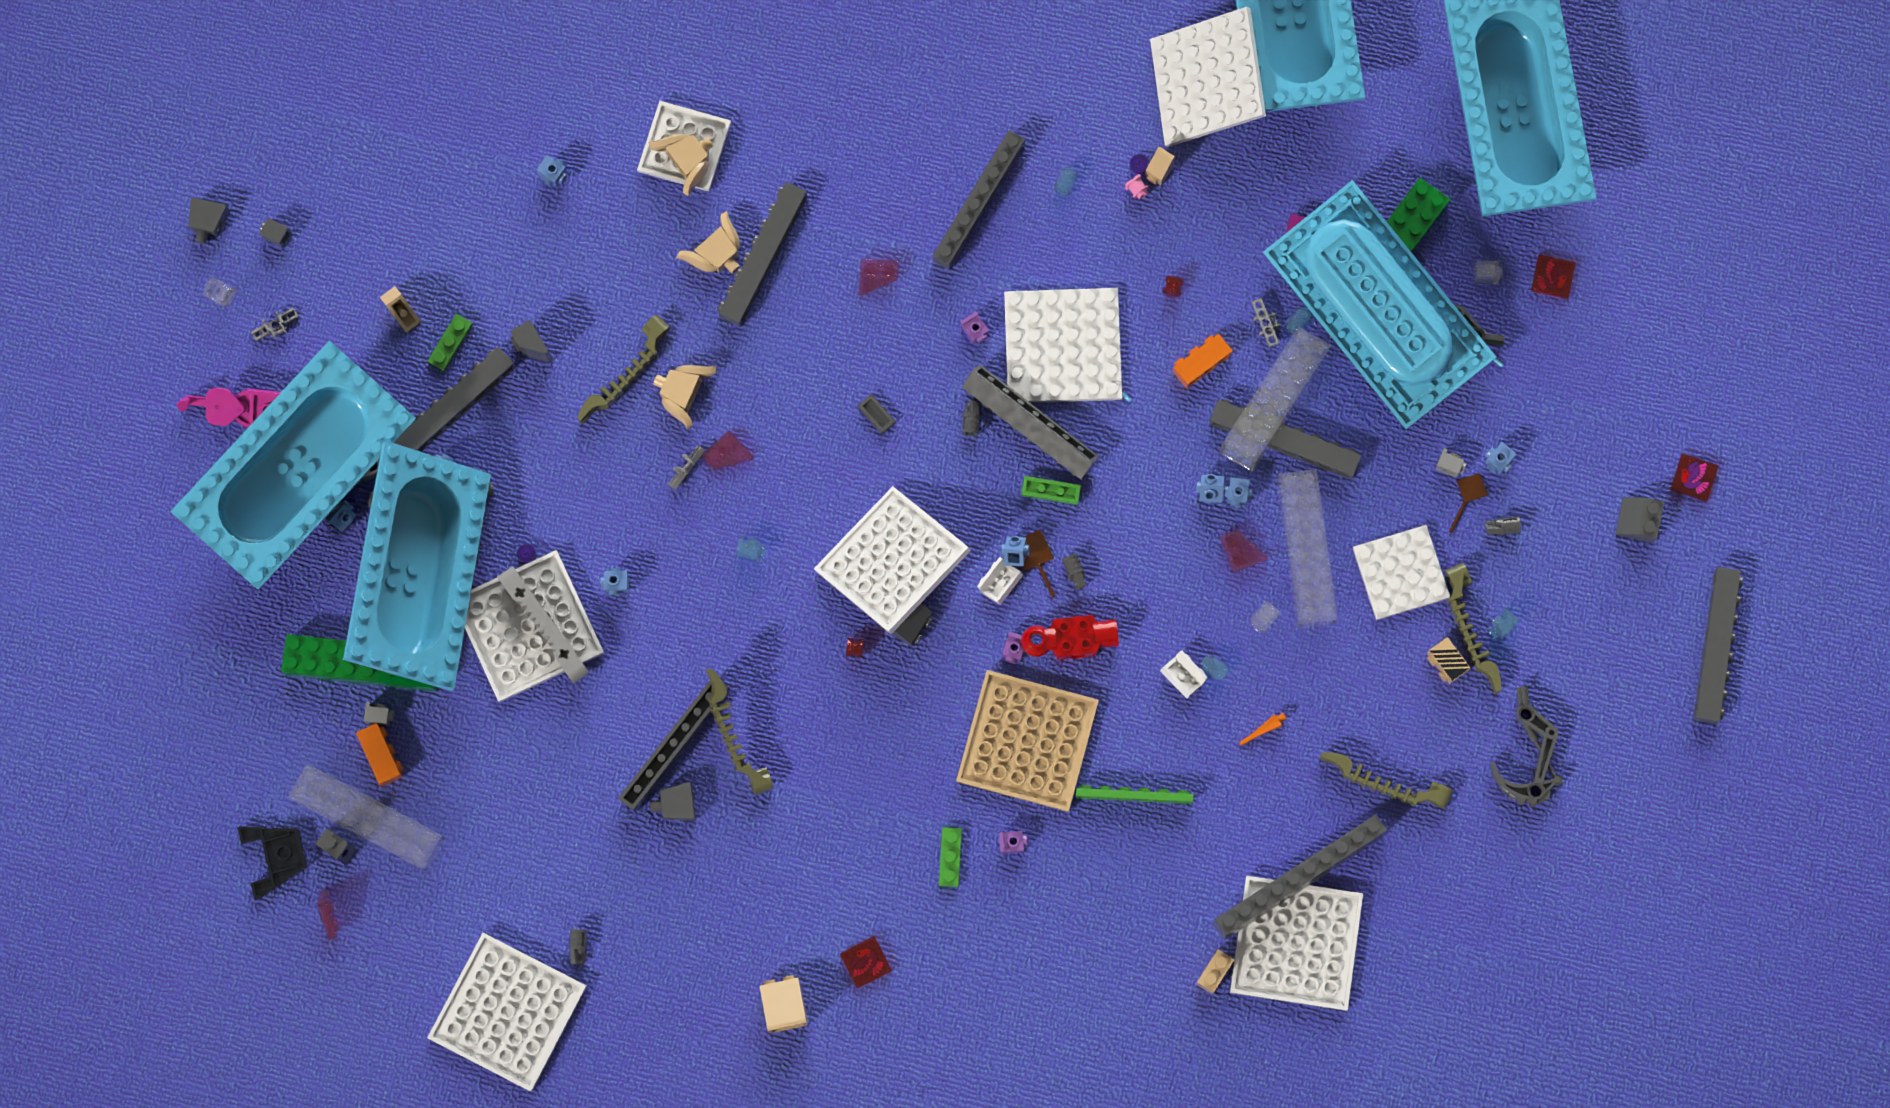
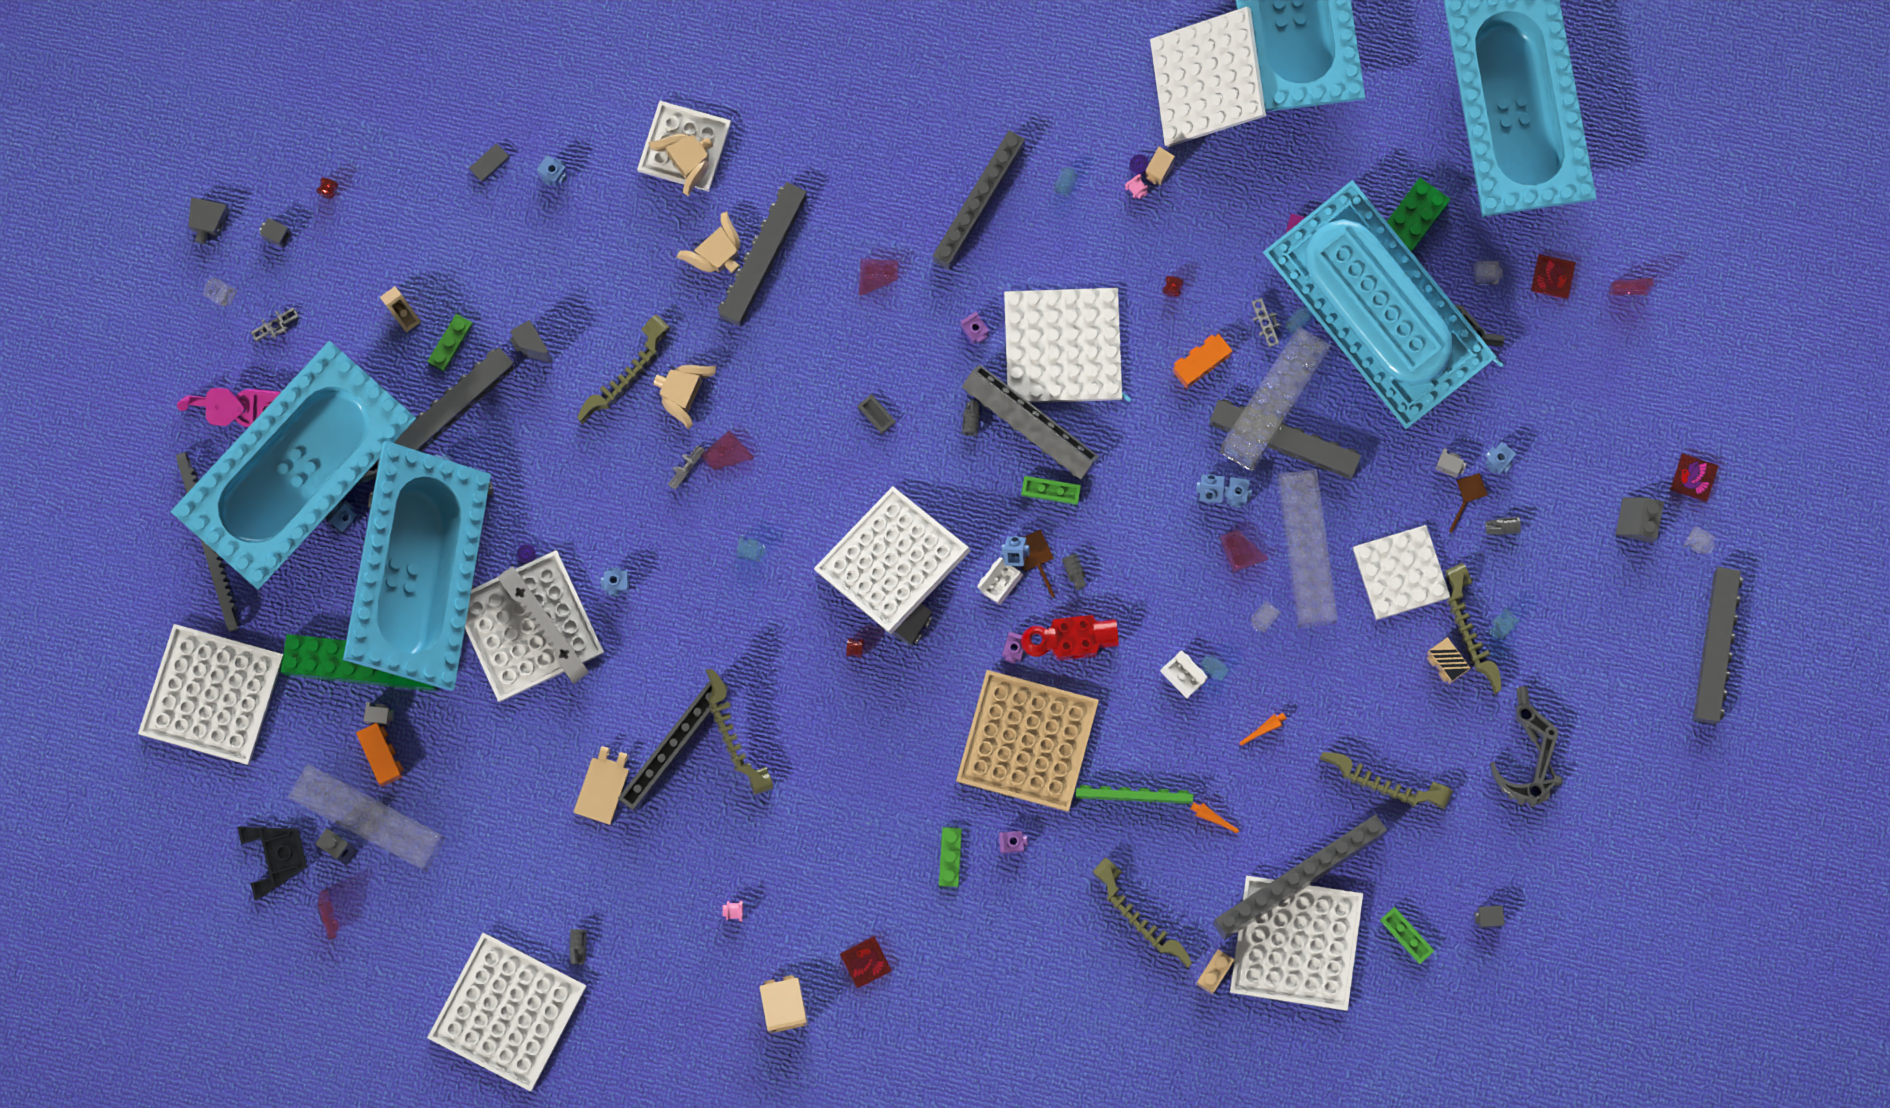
(211, 694): none -> white plate
(213, 559): none -> dark grey gear
(327, 188): none -> clear red wheel
(489, 162): none -> dark grey tile
(602, 787): none -> tan tile
(676, 803): dark grey torso -> none
(733, 911): none -> bright pink brick
(1108, 873): none -> olive piece
(1206, 813): none -> orange piece
(1406, 935): none -> bright green plate
(1489, 917): none -> dark grey brick
(1631, 287): none -> clear pink wing
(1700, 541): none -> clear brick

